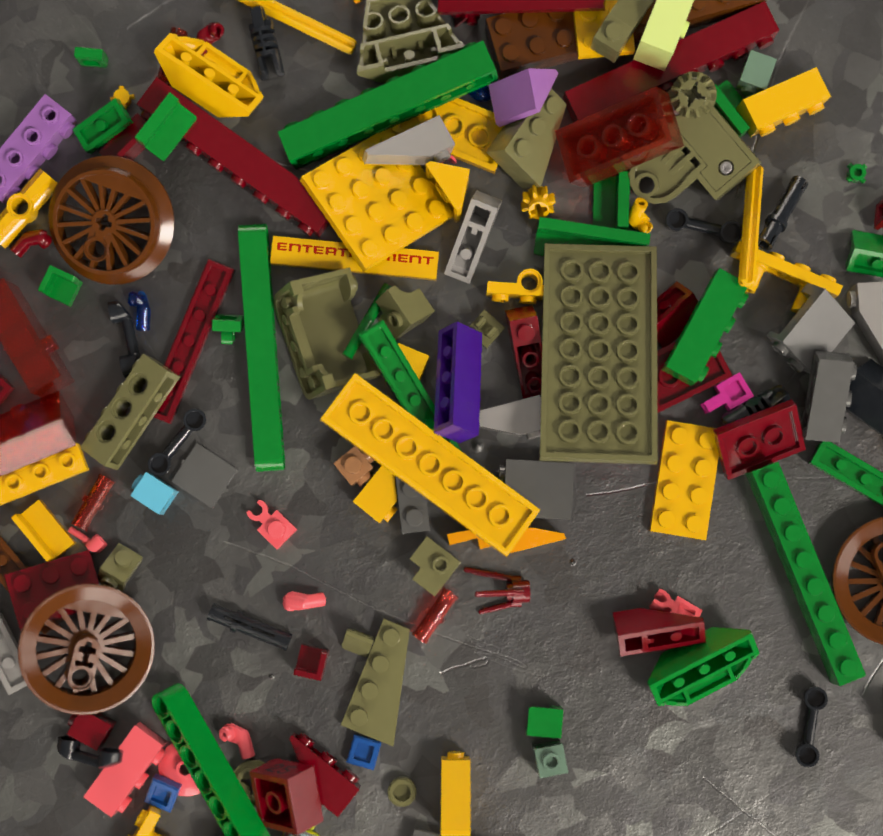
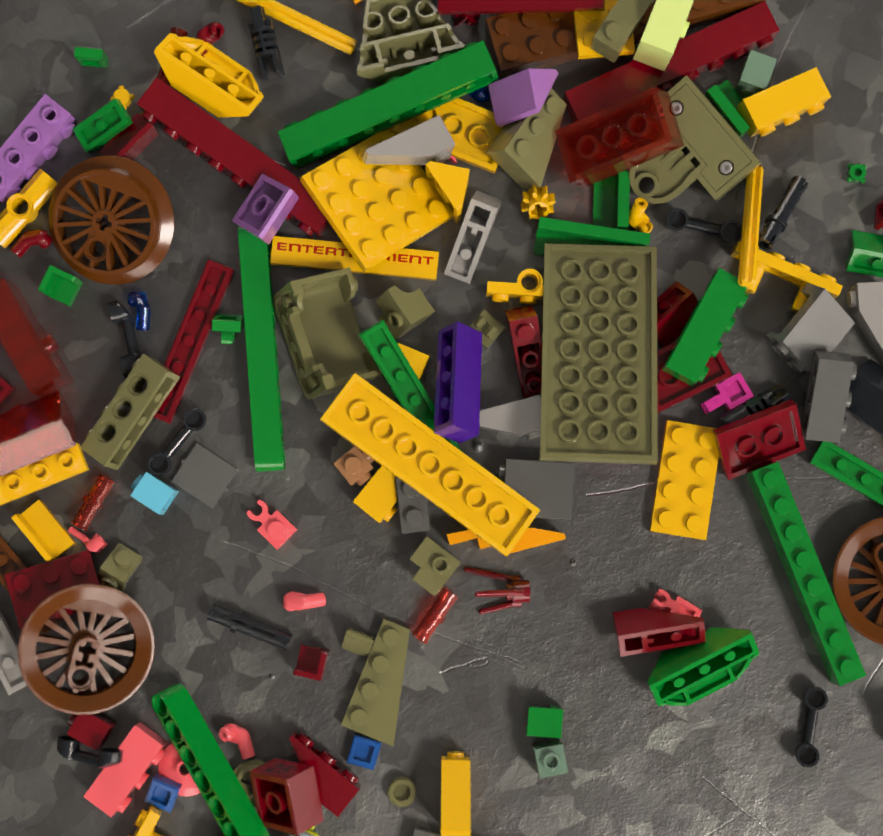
(165, 127): green panel -> none
(265, 208): none -> medium lavender slope
(366, 323): green bar -> none
(699, 106): olive gear -> none

